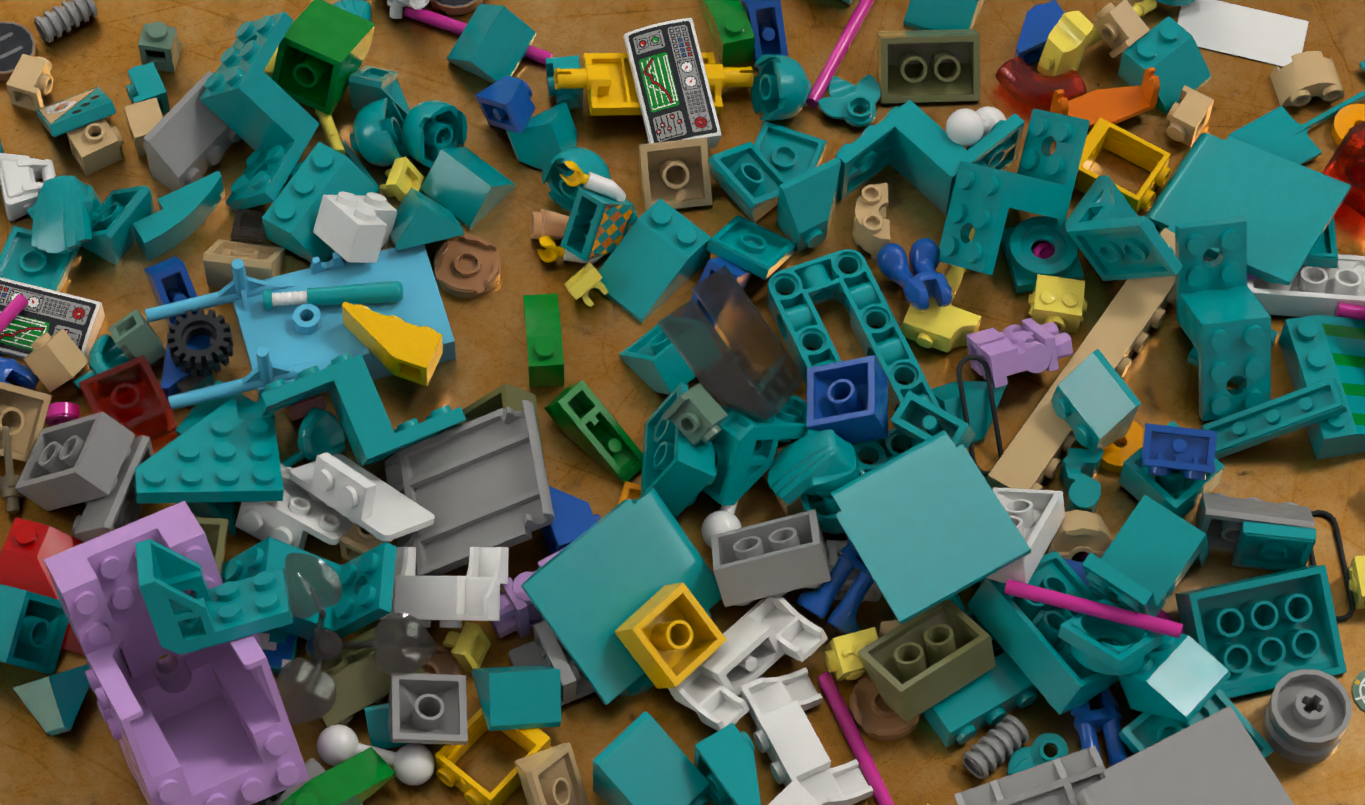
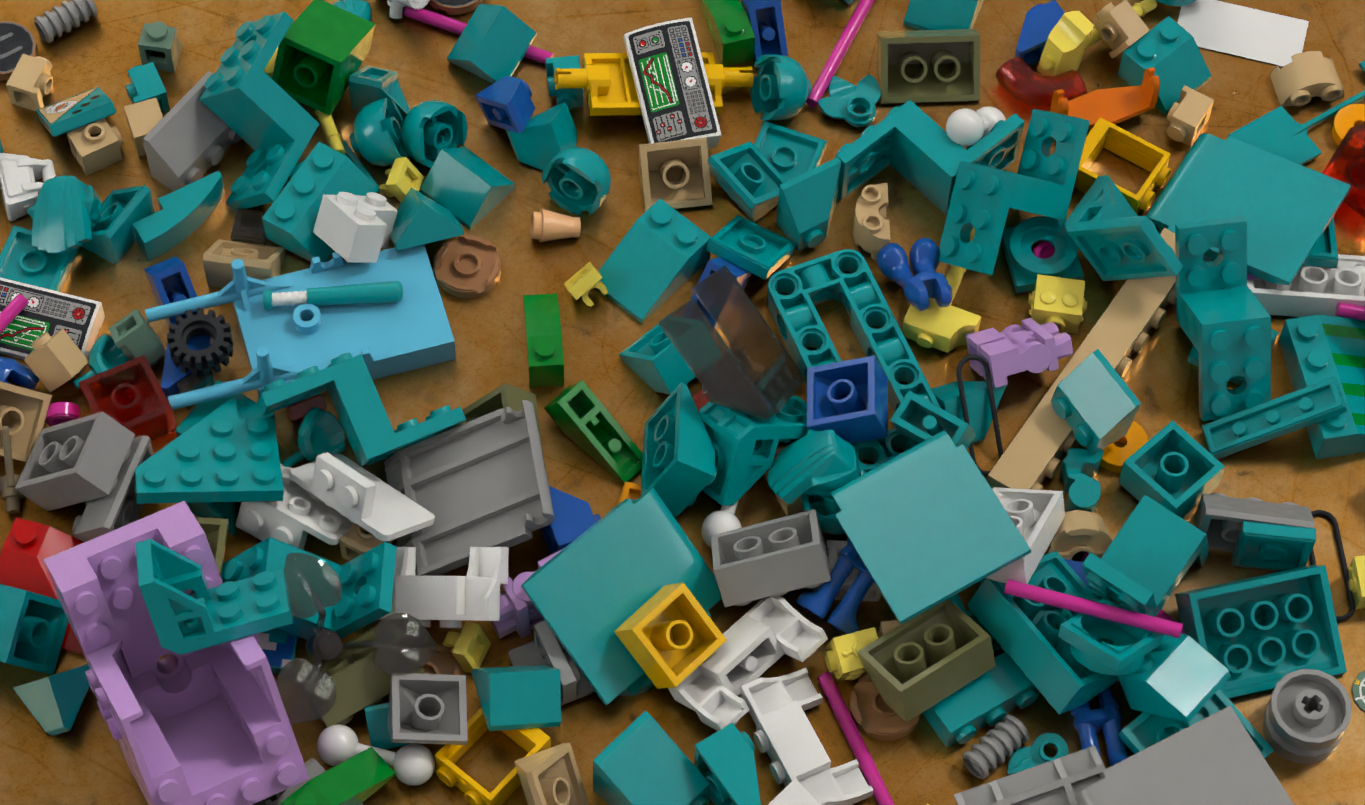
(401, 346): yellow slope -> none
(596, 220): torso -> none
(696, 415): sand green brick -> none
(1178, 450): blue bracket -> none

